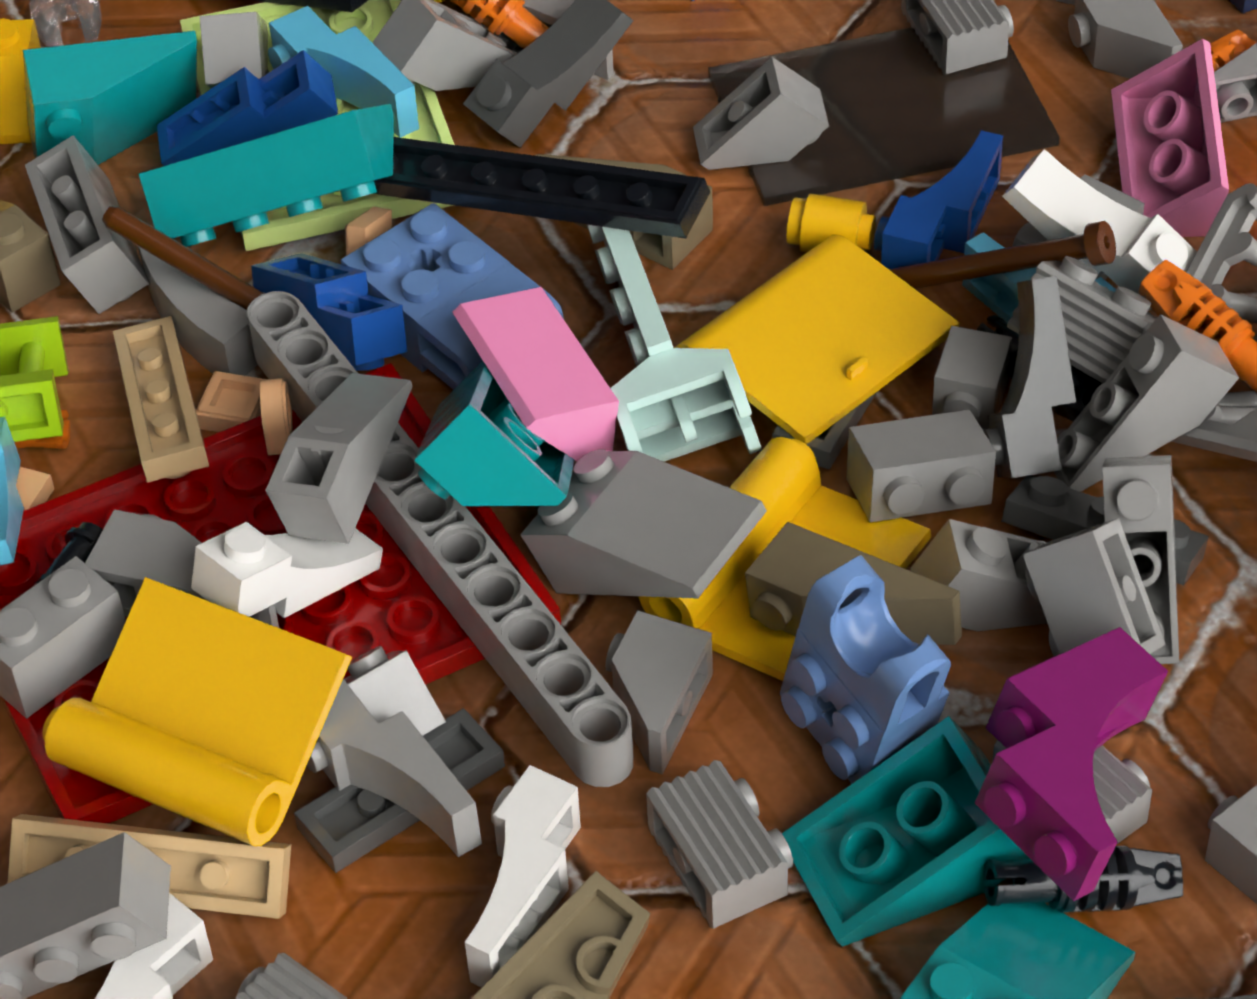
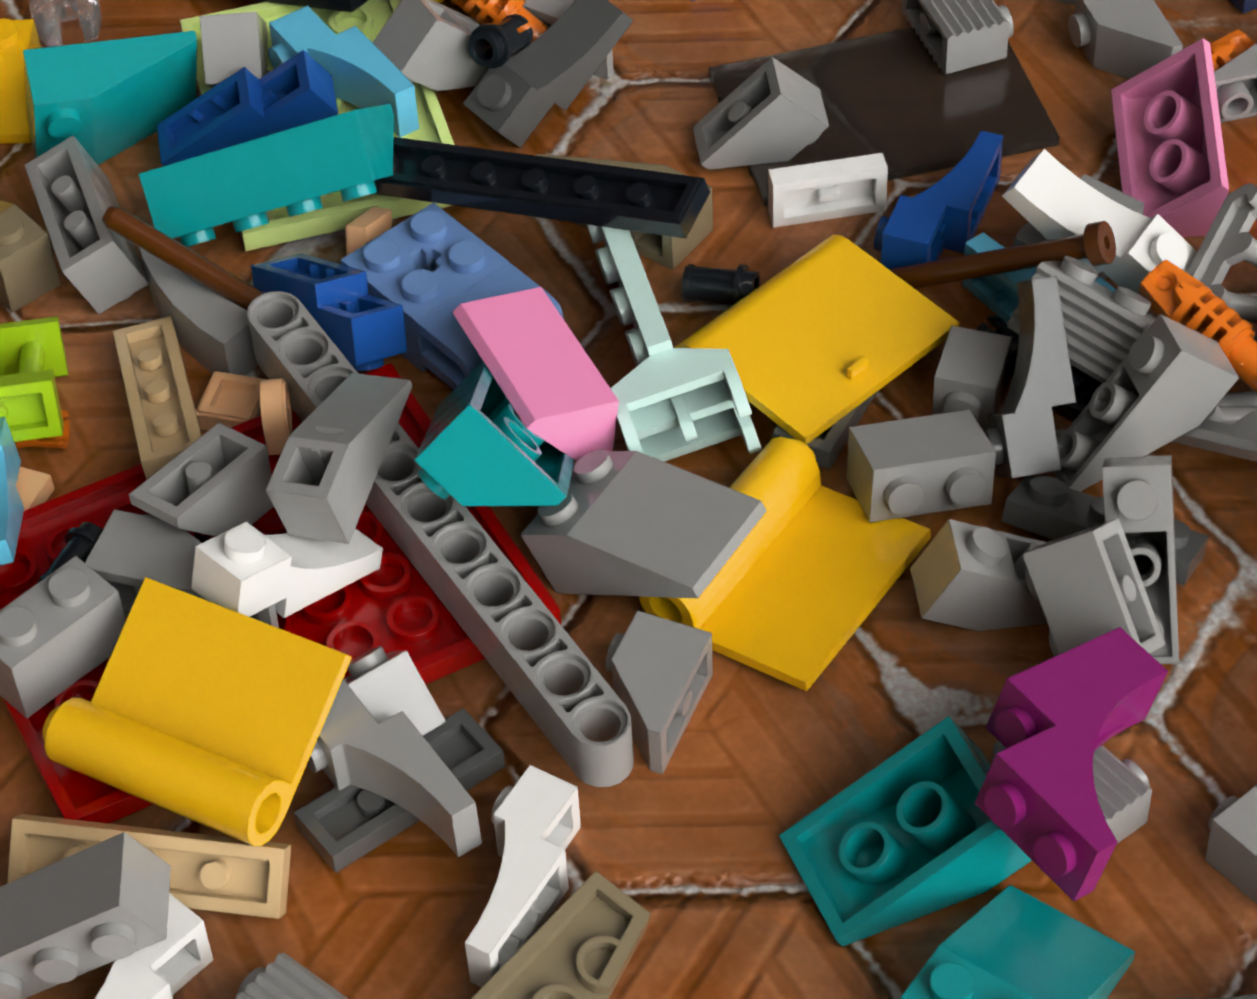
(210, 484): none -> light grey slope
(494, 43): none -> black pin
(718, 284): none -> black pin
(719, 843): light grey brick -> none
(798, 558): dark tan slope -> none
(822, 216): yellow brick -> none
(827, 190): none -> white plate
(858, 676): medium blue brick -> none
(1128, 880): black hinge -> none

